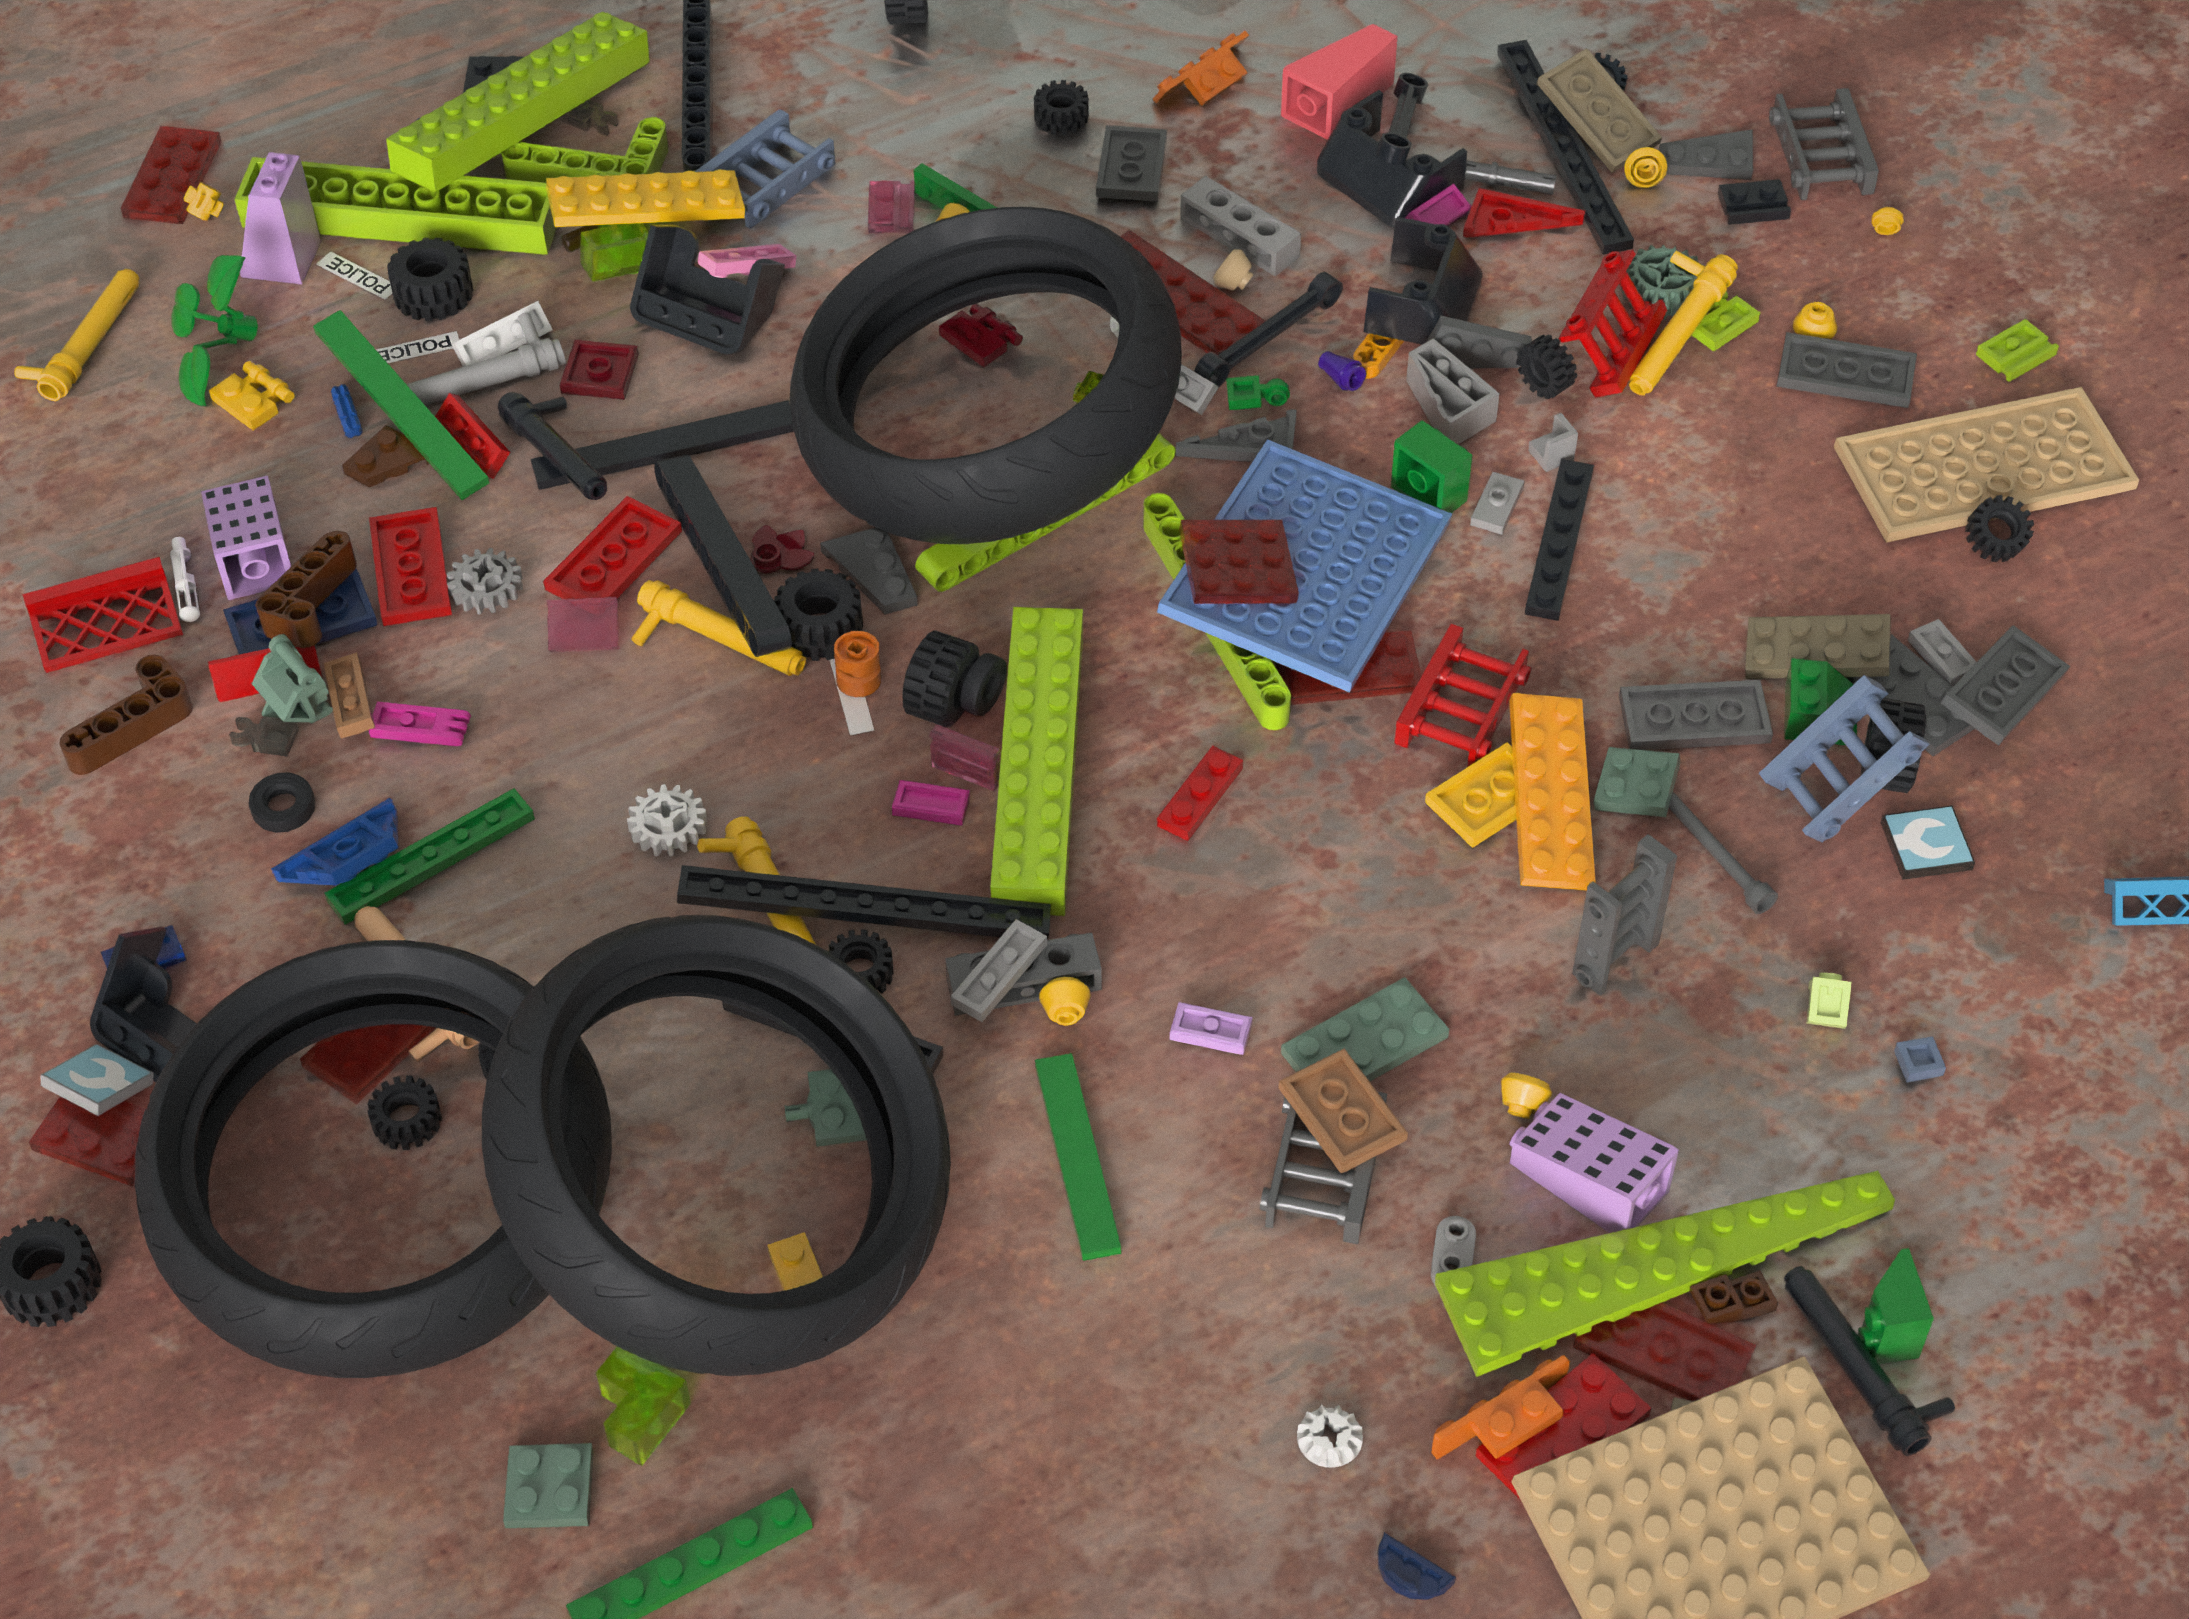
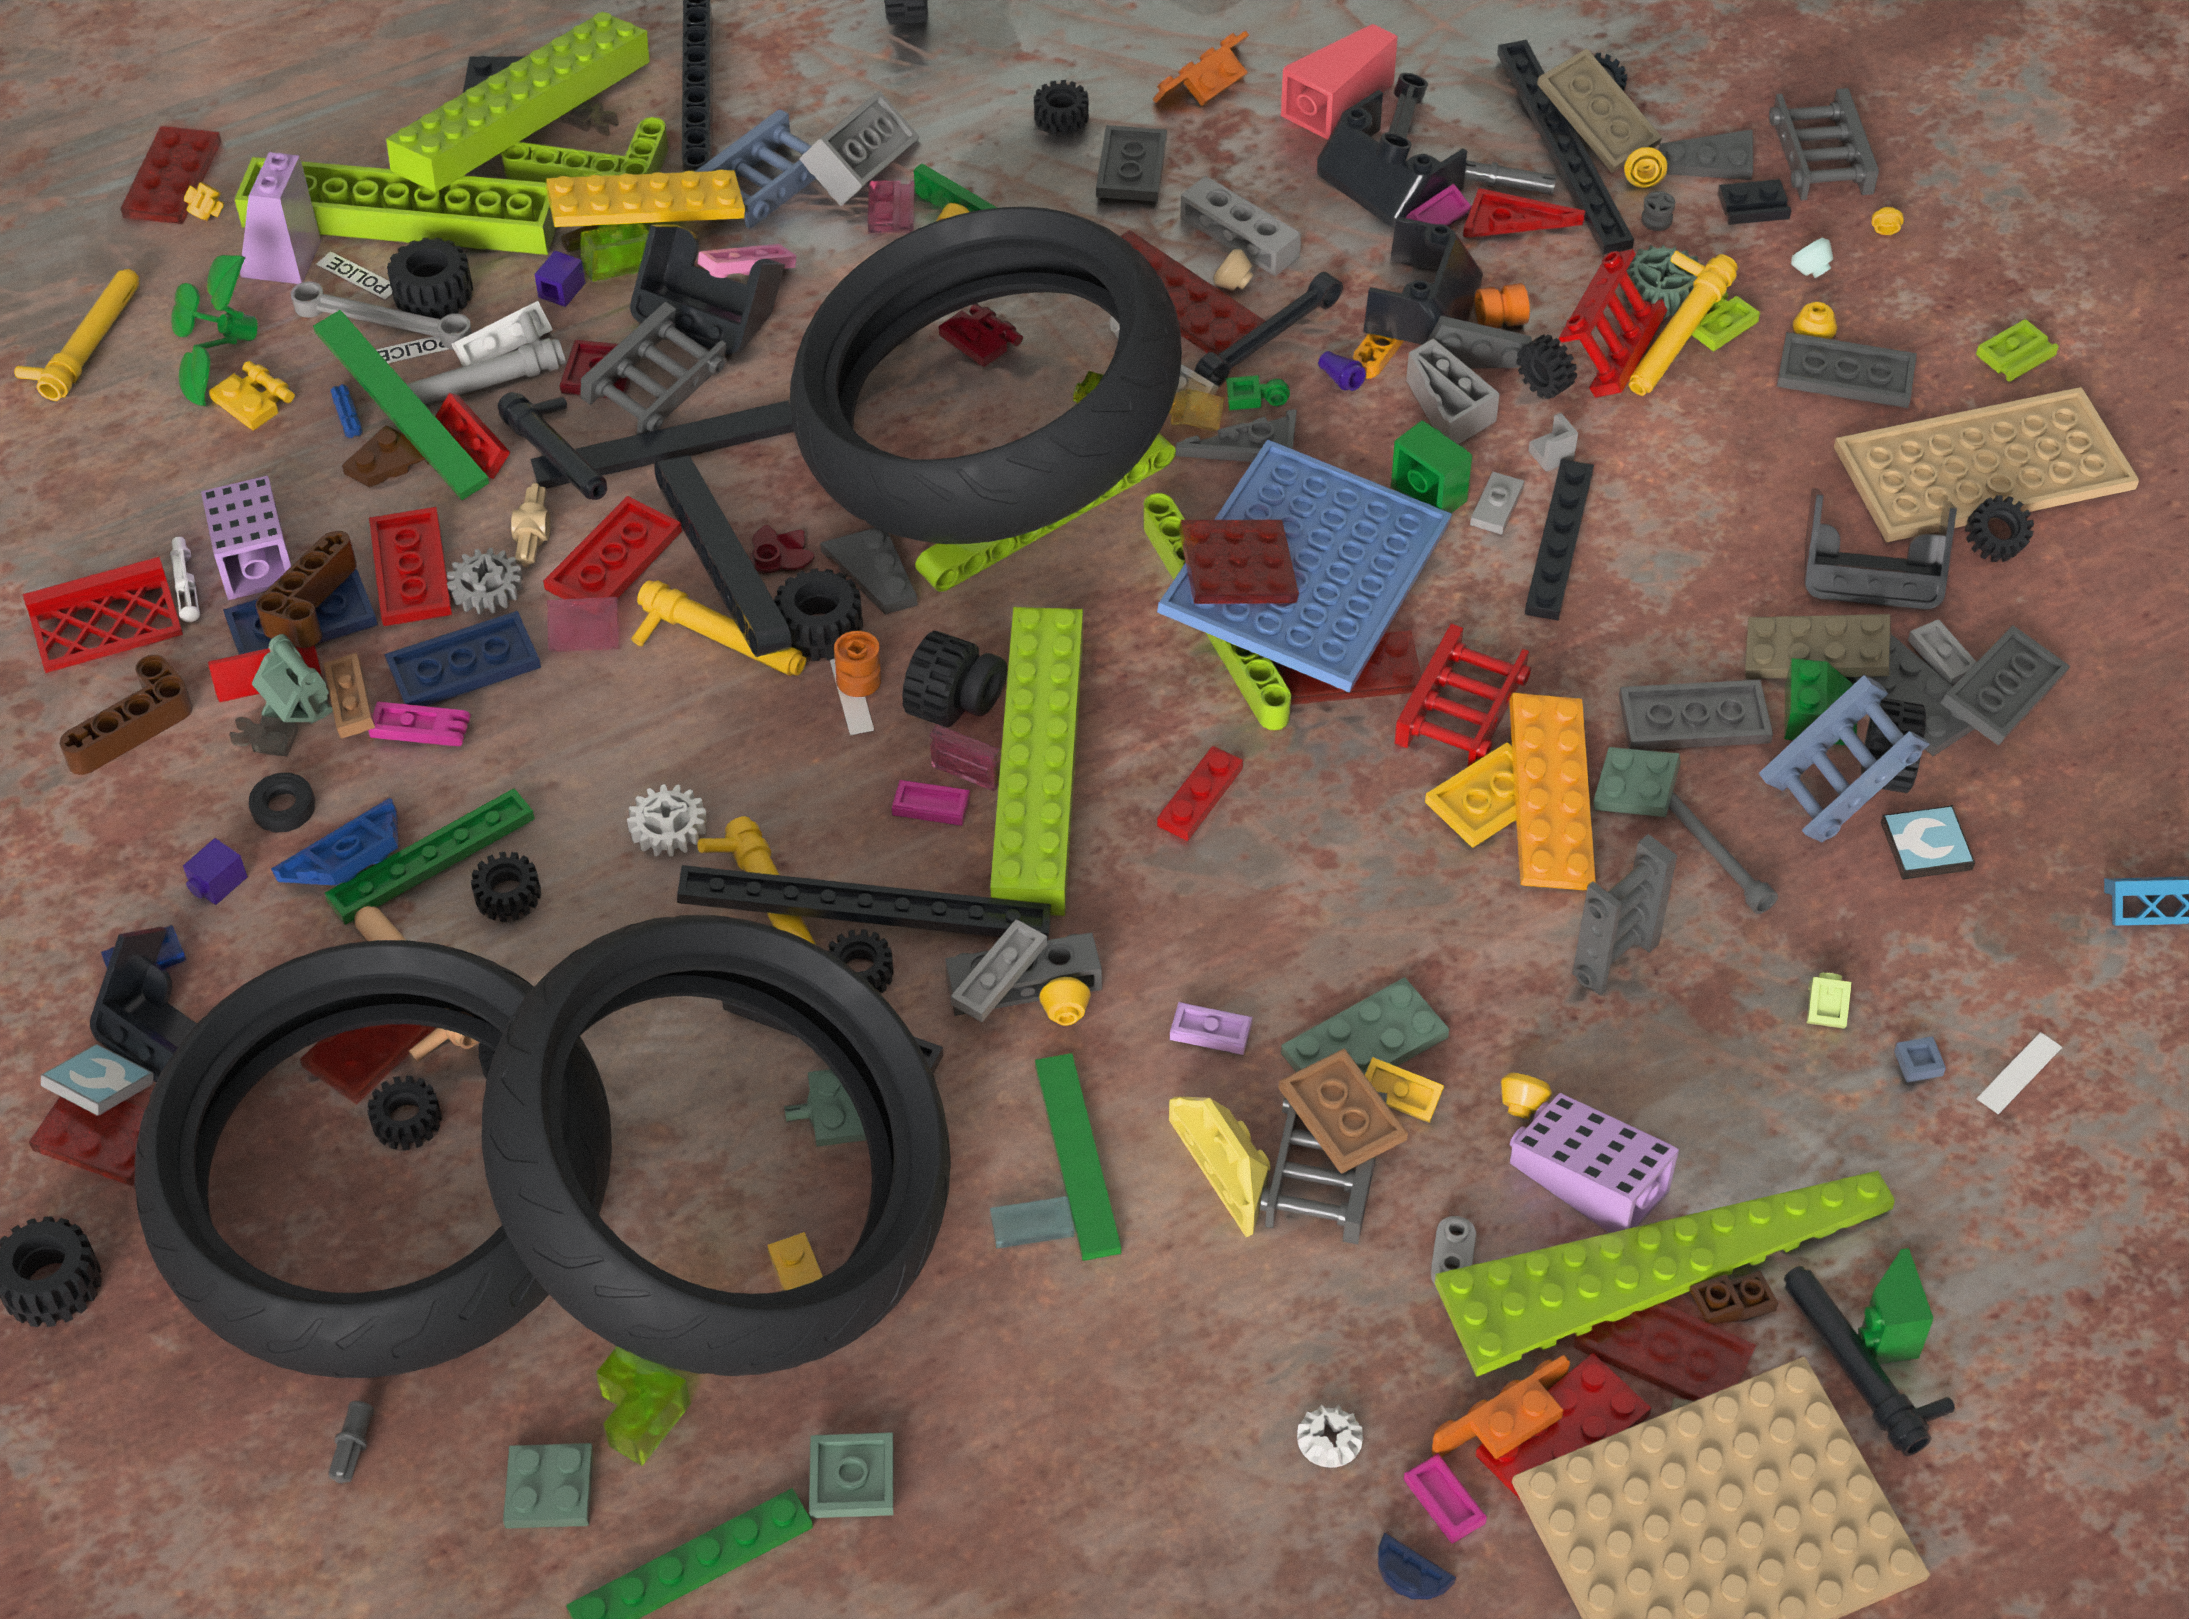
(214, 872): none -> dark purple brick
(350, 1441): none -> dark grey axle
(377, 314): none -> light grey piece
(463, 660): none -> dark blue plate
(503, 870): none -> black tyre
(530, 525): none -> tan axle
(560, 278): none -> dark purple brick
(641, 344): none -> dark grey fence
(851, 1475): none -> sand green plate
(859, 148): none -> light grey slope
(1031, 1222): none -> clear light blue tile
(1197, 409): none -> clear yellow bracket
(1224, 1155): none -> light yellow wedge
(1405, 1090): none -> yellow plate
(1445, 1498): none -> dark pink tile
(1506, 306): none -> orange wheel
(1658, 211): none -> dark grey wheel
(1814, 258): none -> light aqua cone
(1877, 579): none -> black windscreen
(2019, 1073): none -> white sticker

